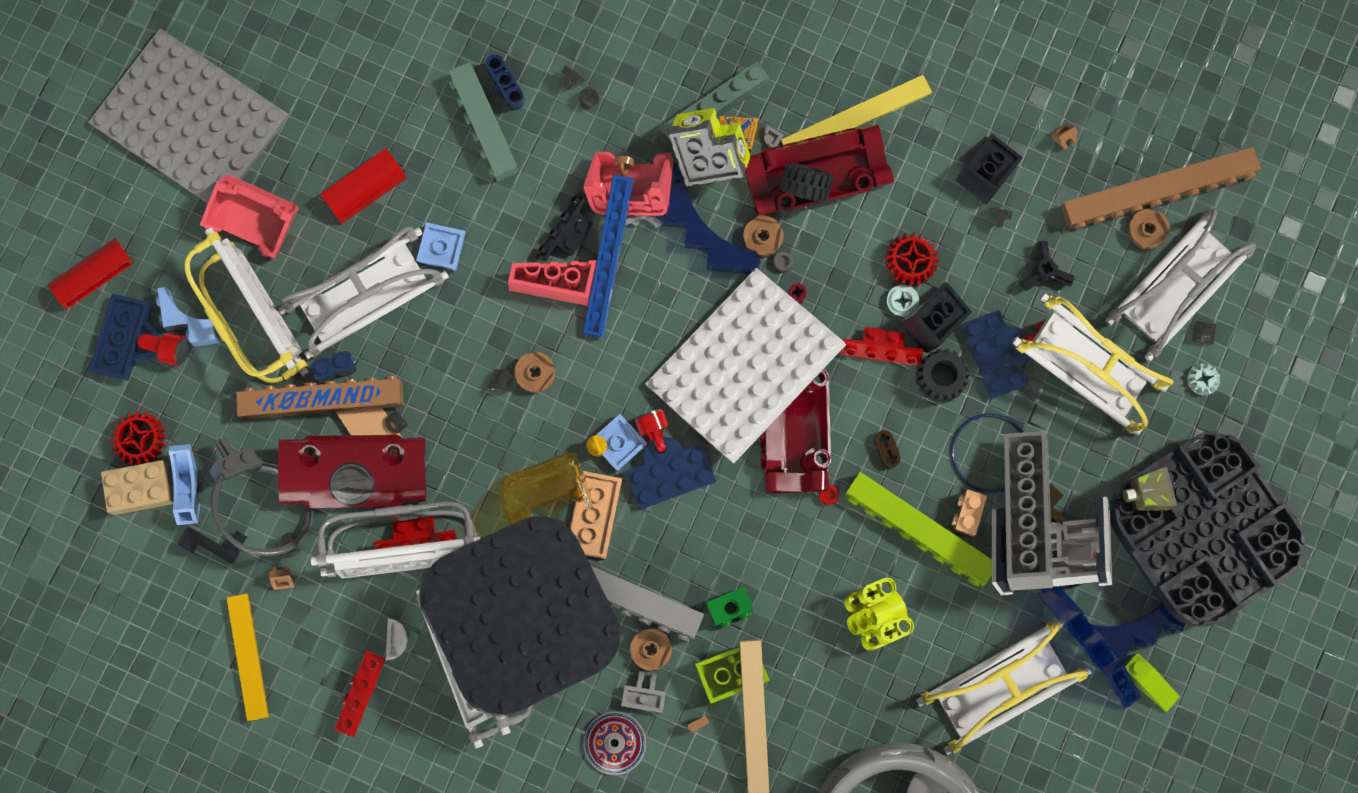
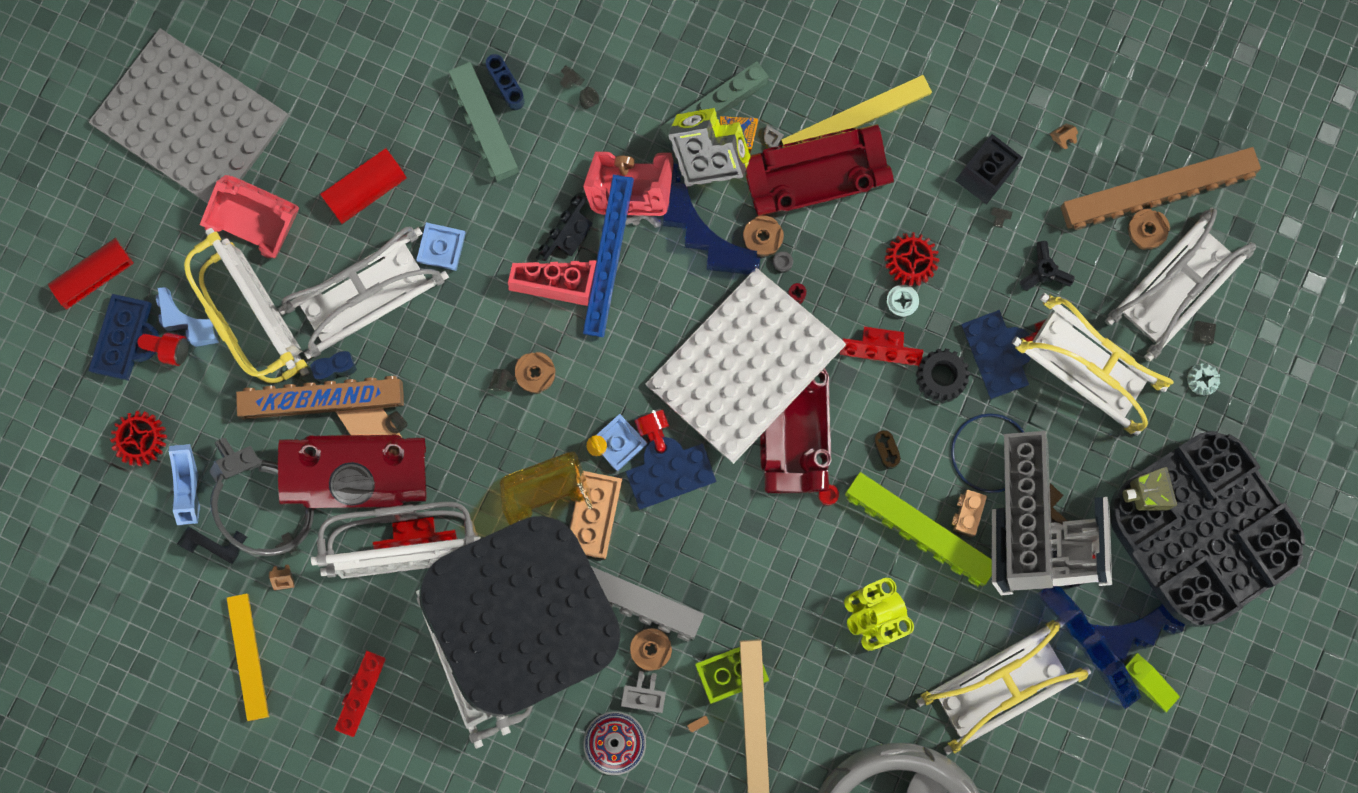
(137, 487): tan brick -> none
(396, 639): white tile -> none
(717, 607): green brick -> none
(806, 182): black tyre -> none
(936, 317): black slope -> none

